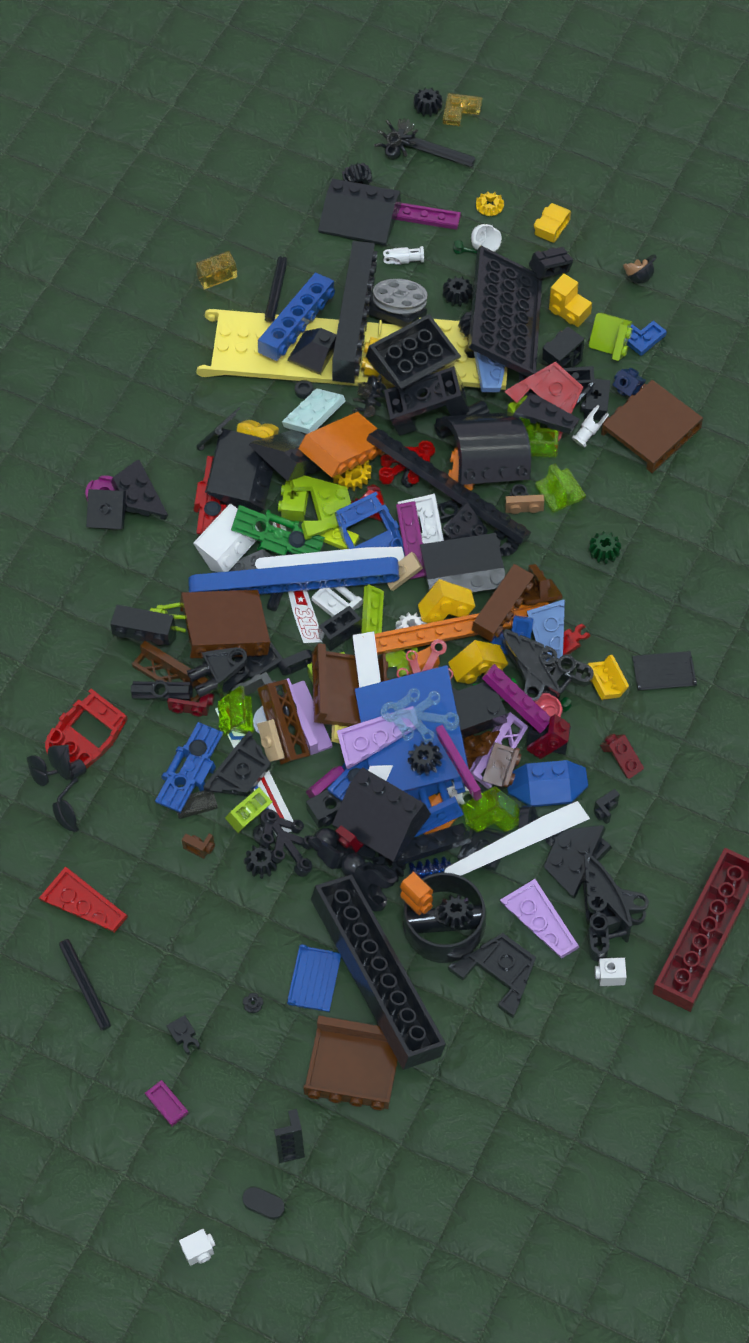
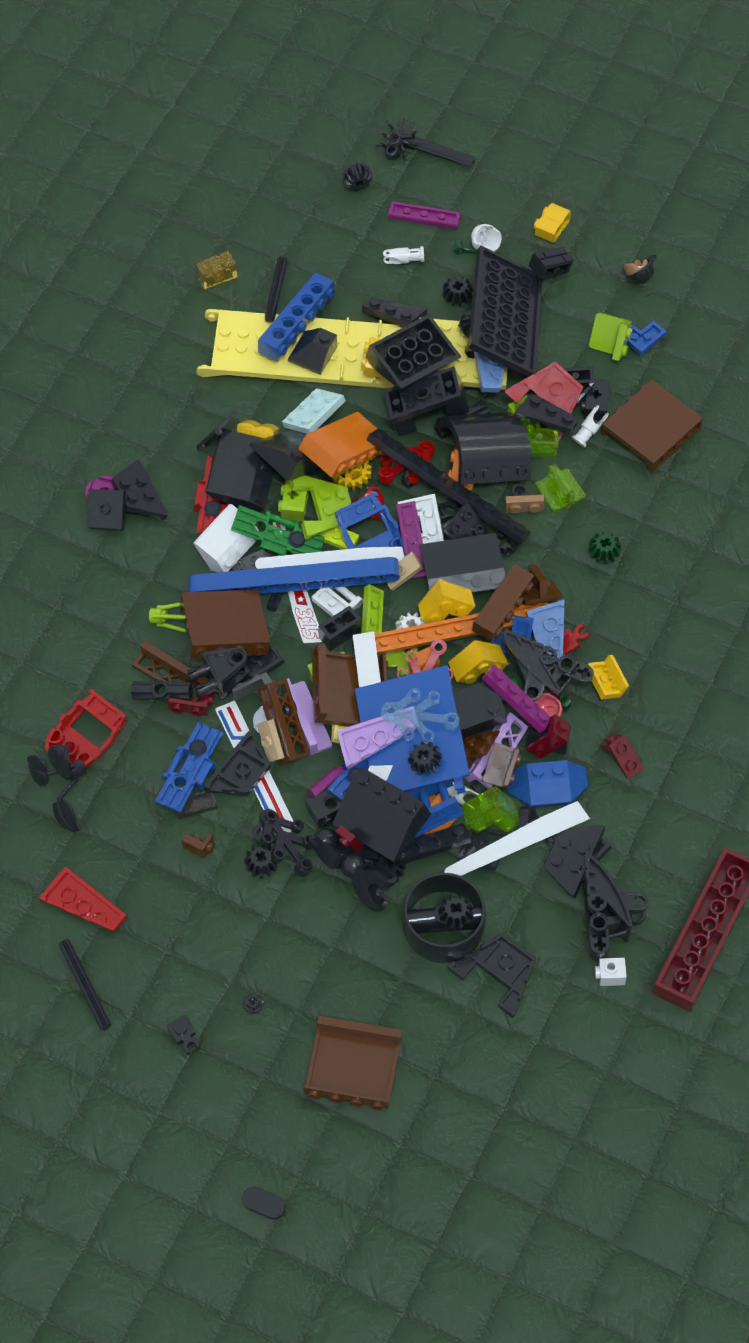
(143, 625): black slope -> none
(166, 1103): magenta tile -> none
(197, 1247): white brick -> none
(235, 712): clear neon green bracket -> none
(248, 809): lime brick -> none
(290, 1139): black fence -> none
(295, 662): black beam -> none
(303, 389): black tile -> none
(314, 978): blue piece -> none
(354, 312): black brick -> none
(359, 211): black slope -> none
(369, 392): animal -> none
(378, 972): black brick -> none
(398, 295): light grey wedge -> none
(416, 894): orange brick -> none
(427, 101): black gear -> none
(428, 868): clear blue piece -> none
(458, 104): clear yellow plate -> none
(458, 762): magenta tile -> none
(489, 209): yellow gear -> none
(538, 914): lavender wing -> none
(564, 349): black brick -> none
(567, 302): yellow brick -> none
(606, 804): black bracket -> none
(628, 381): dark blue brick -> none
(664, 670): black piece -> none

